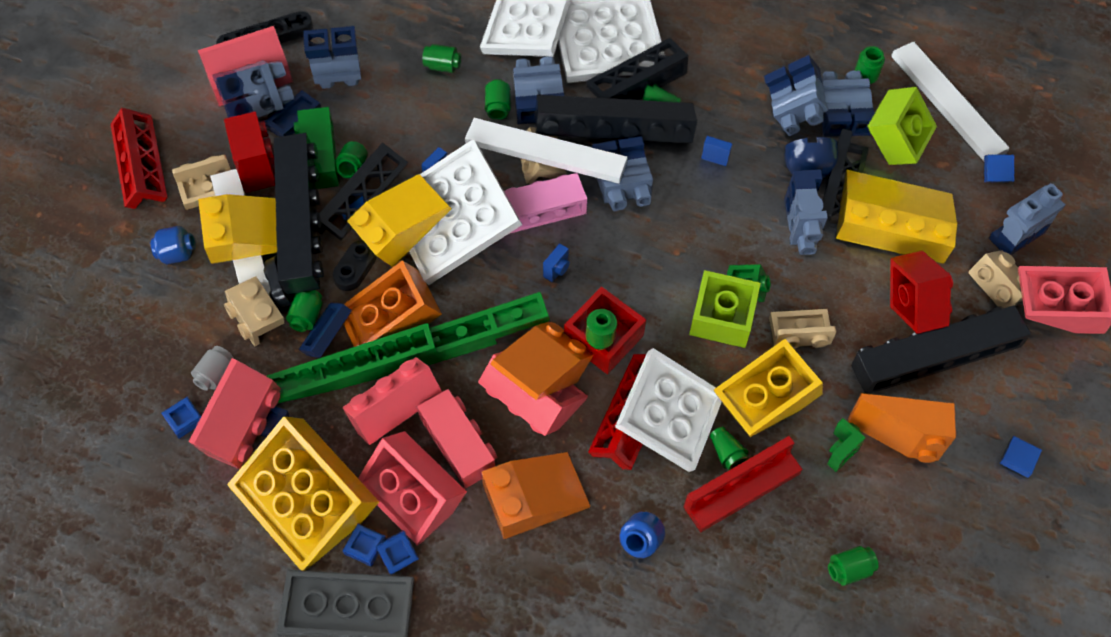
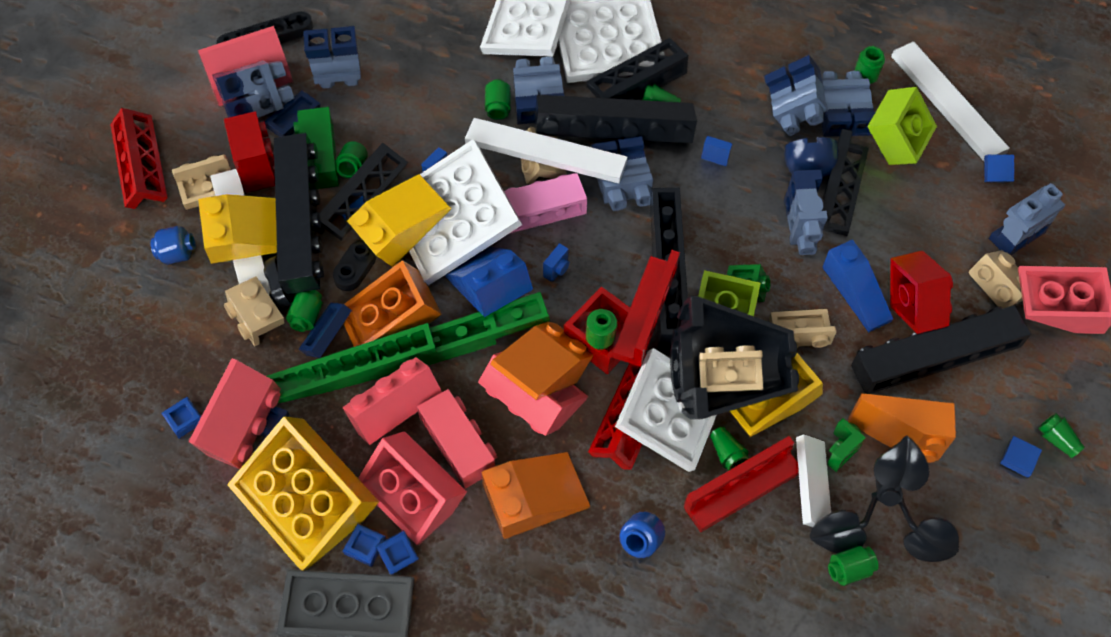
(211, 368): light grey brick -> none
(441, 58): green brick -> none
(491, 279): none -> blue slope
(646, 309): none -> red fence
(668, 236): none -> black brick
(715, 325): none -> black cone
(731, 370): none -> tan bracket
(813, 479): none -> white tile
(857, 284): none -> blue slope
(895, 469): none -> black plant
(896, 216): yellow slope -> none
(1061, 435): none -> green cone

